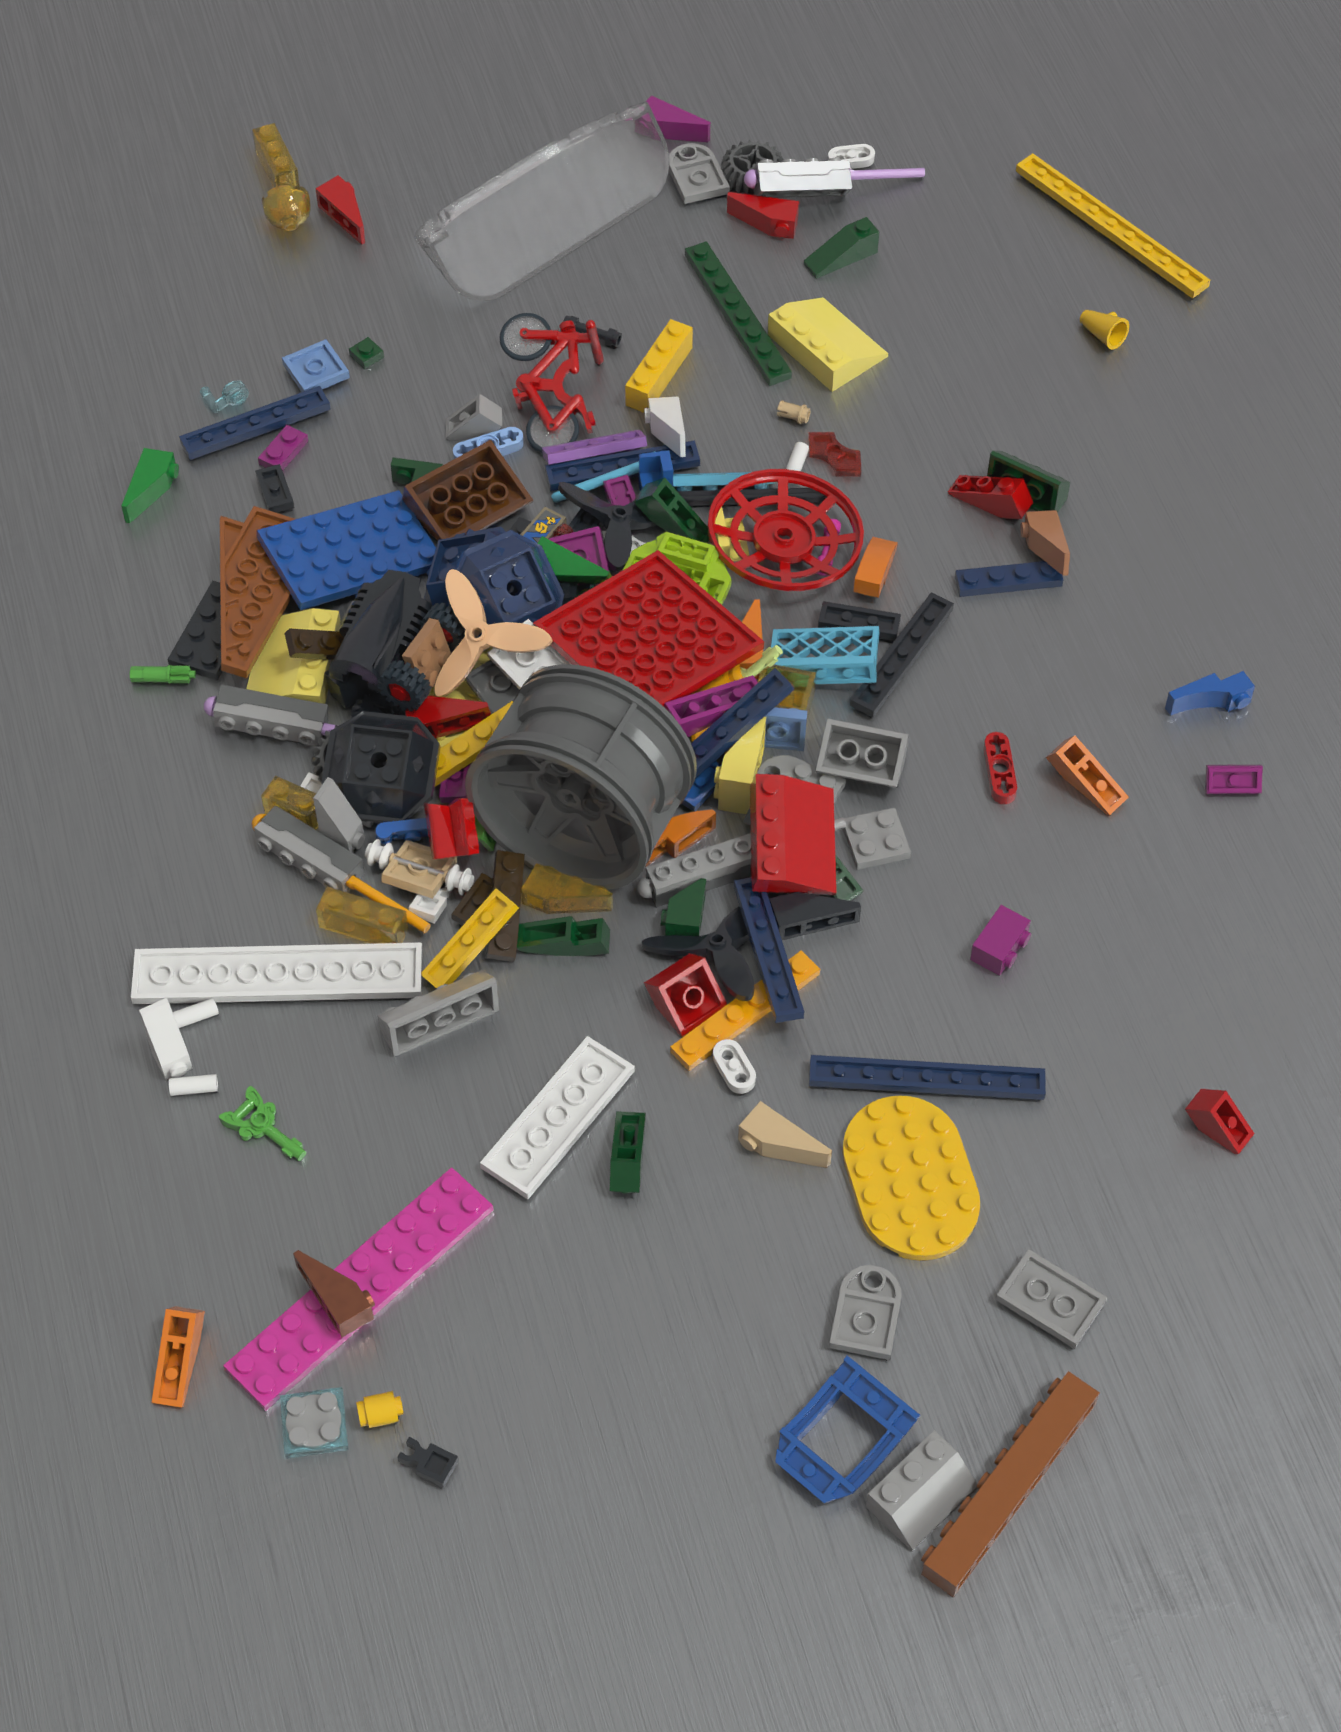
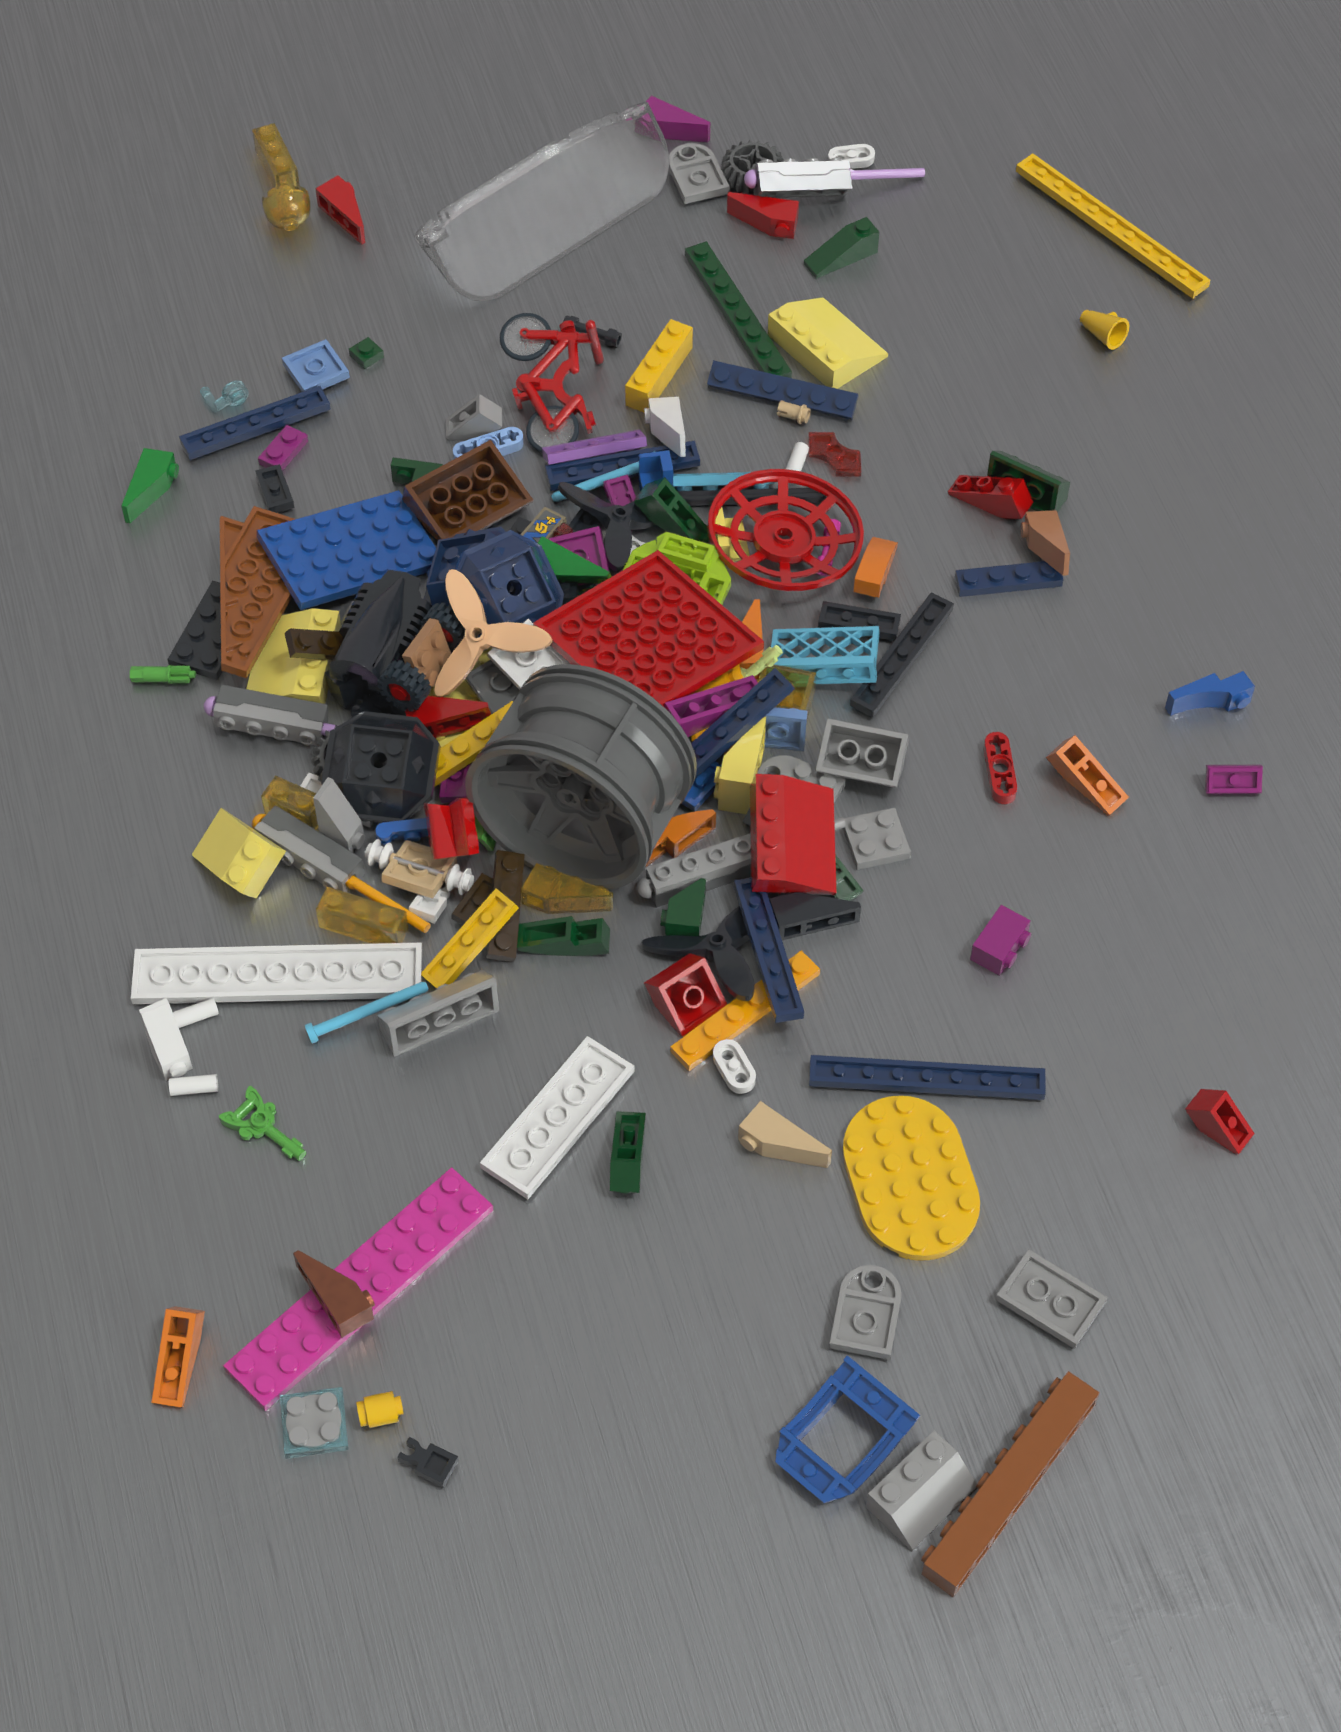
(238, 854): none -> light yellow slope
(364, 1011): none -> medium azure bar
(778, 388): none -> dark blue plate

